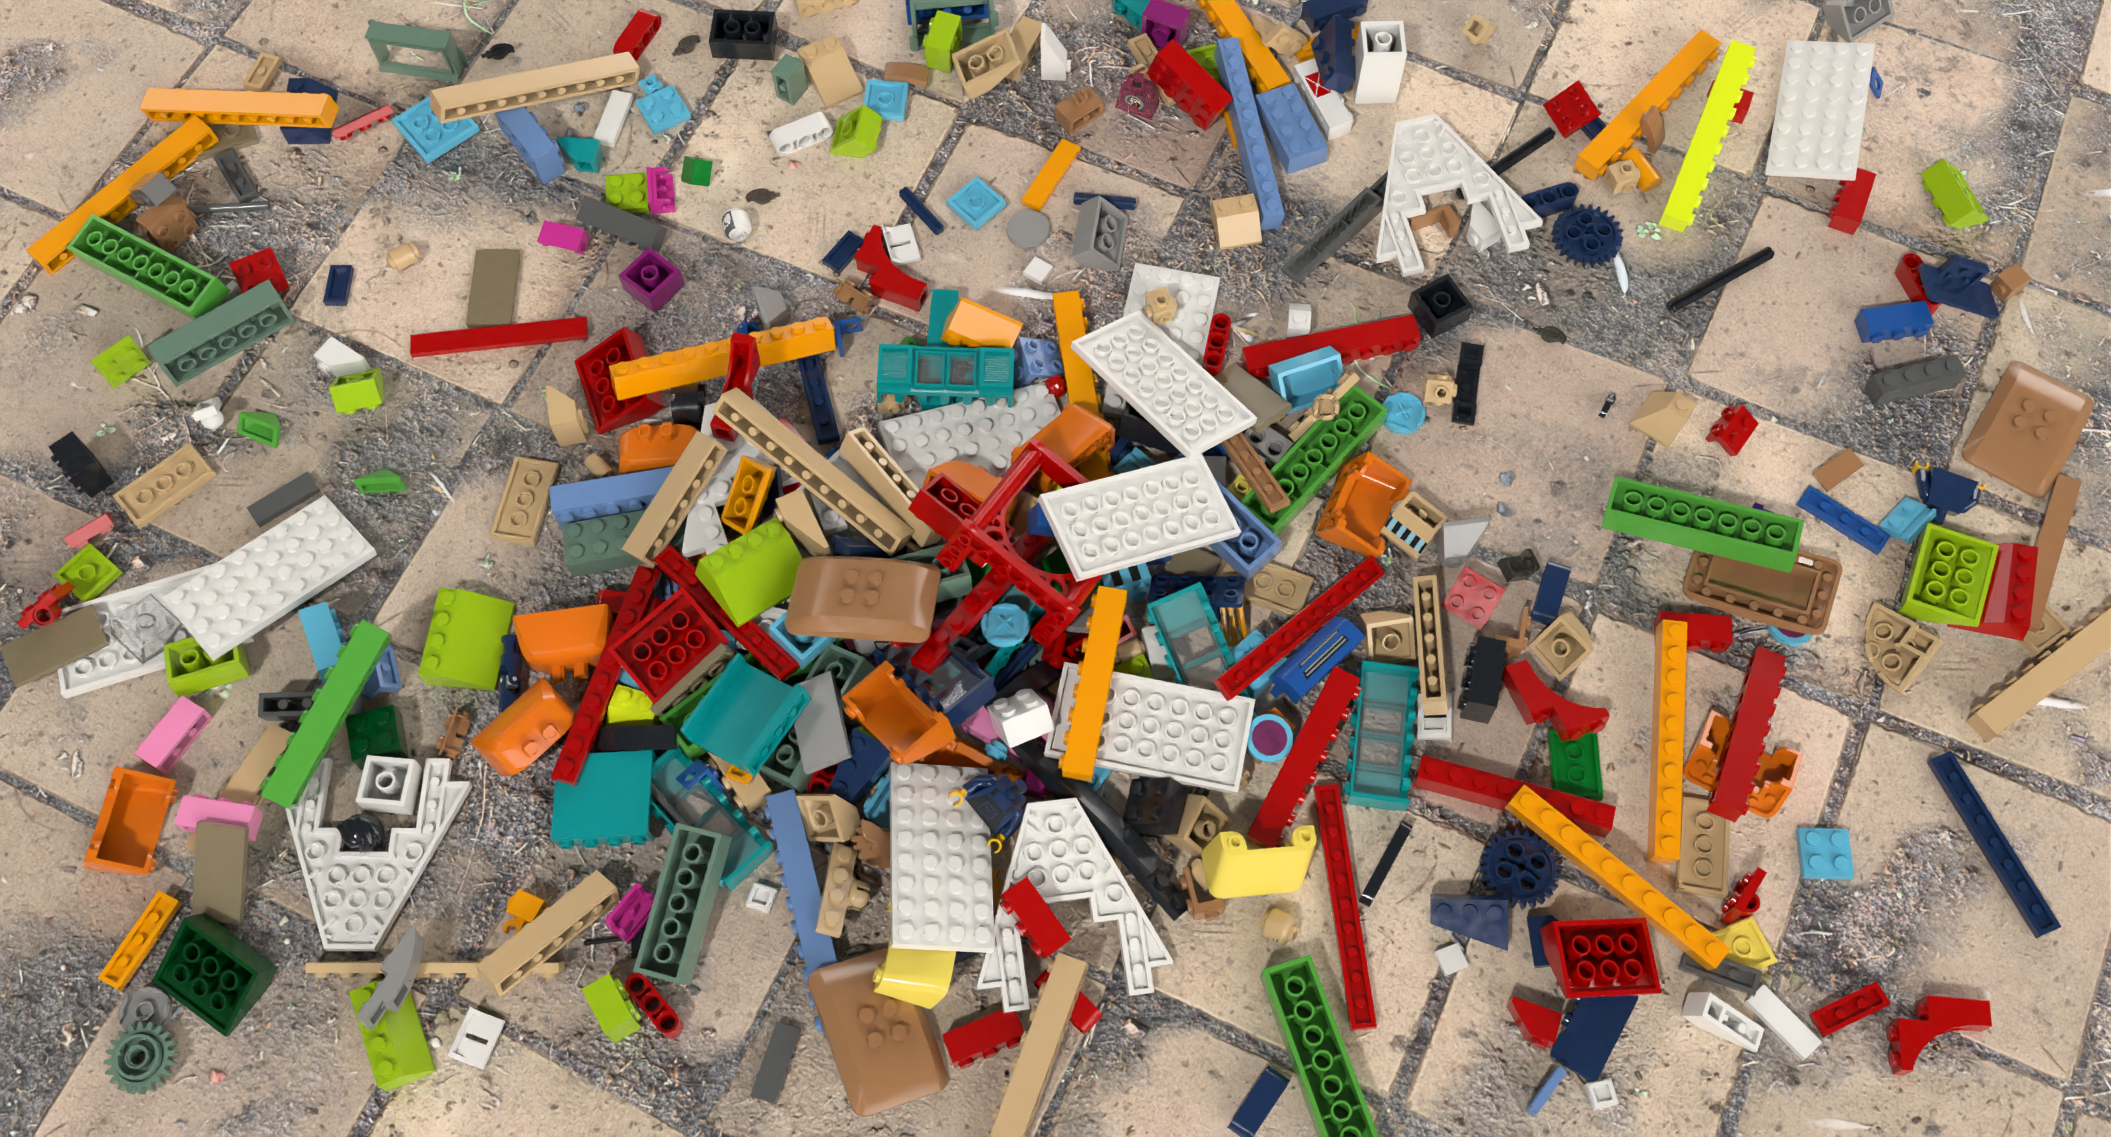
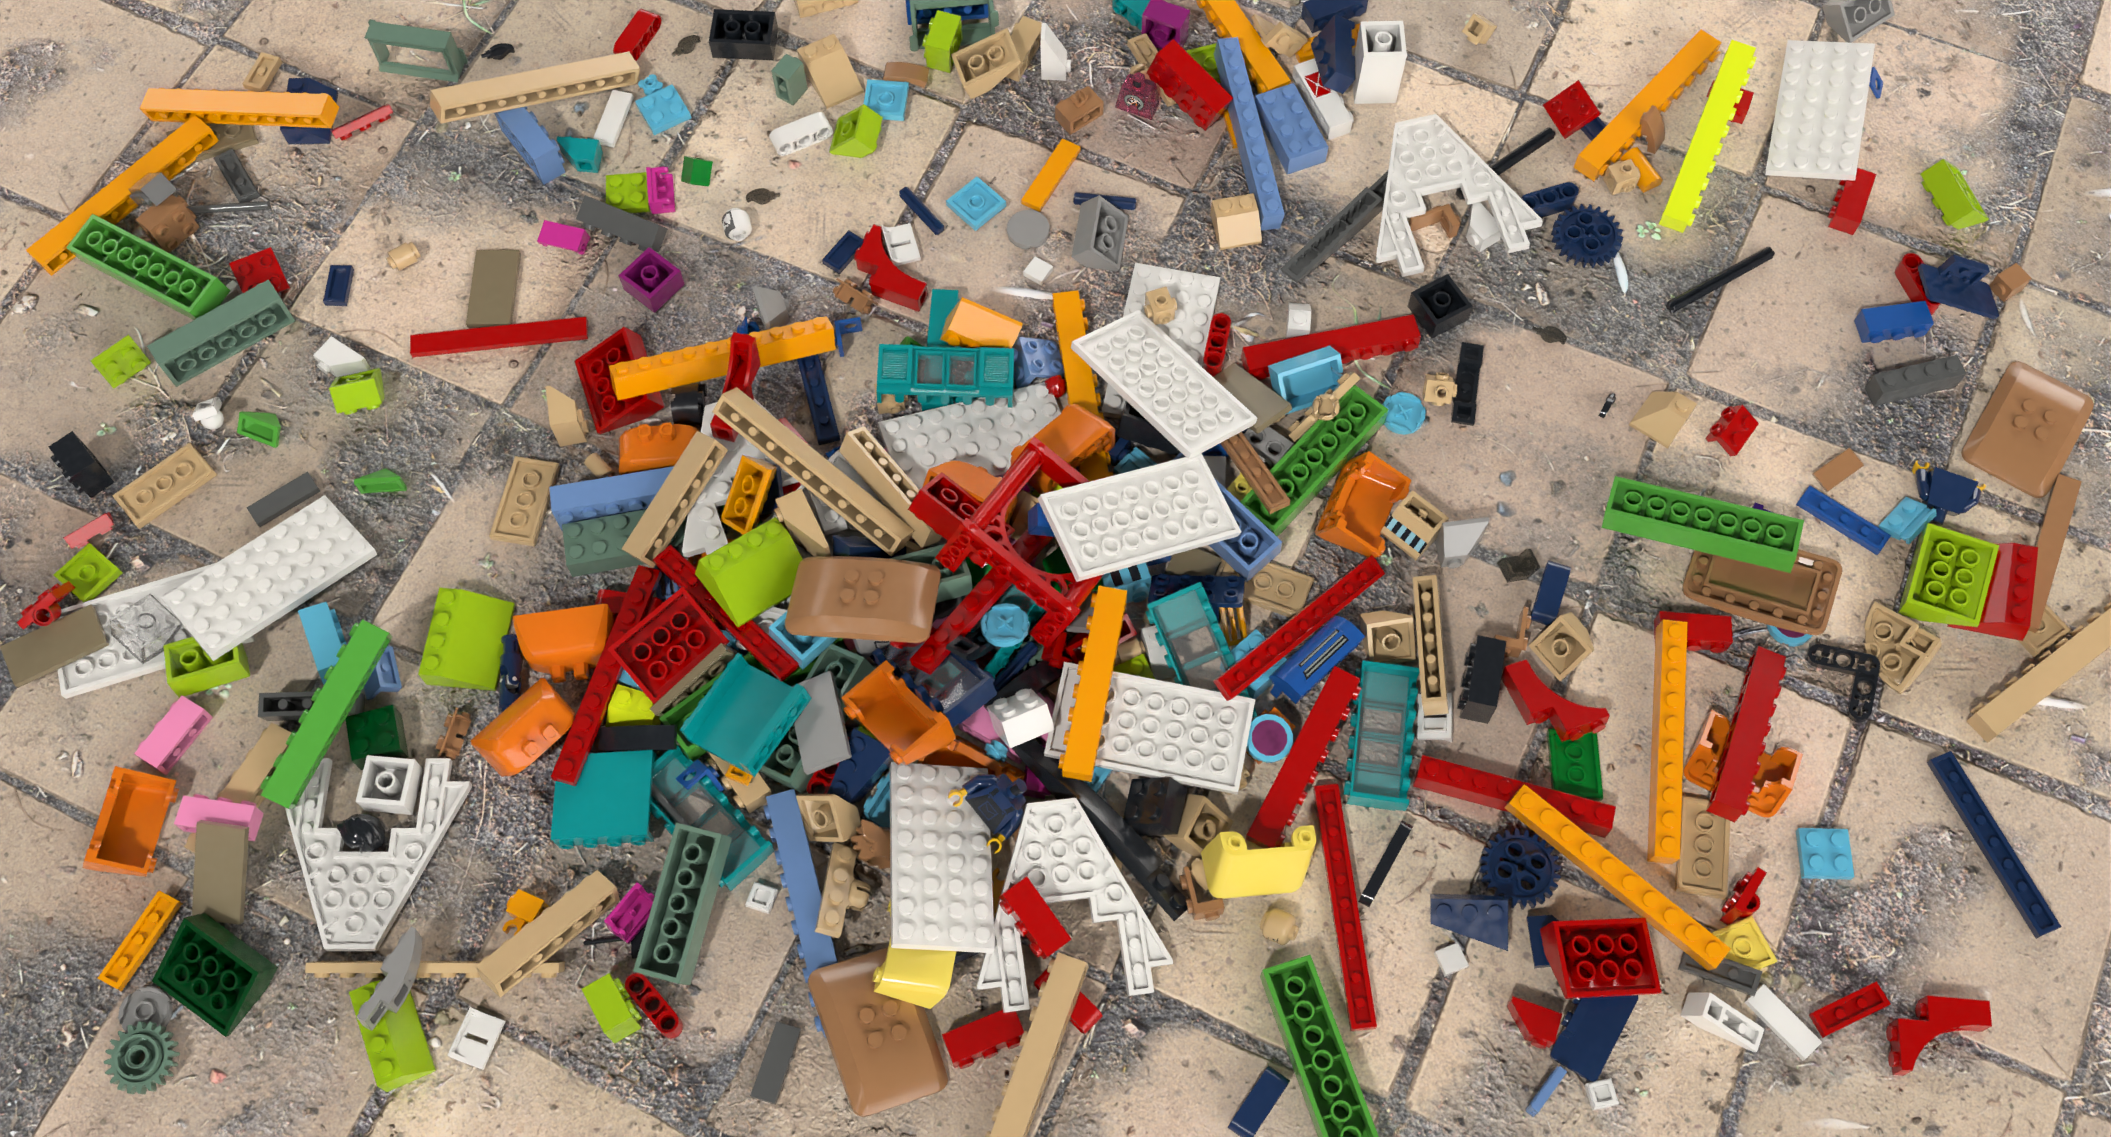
(426, 133): medium azure plate -> none
(1473, 597): plate -> none
(1860, 675): none -> black beam

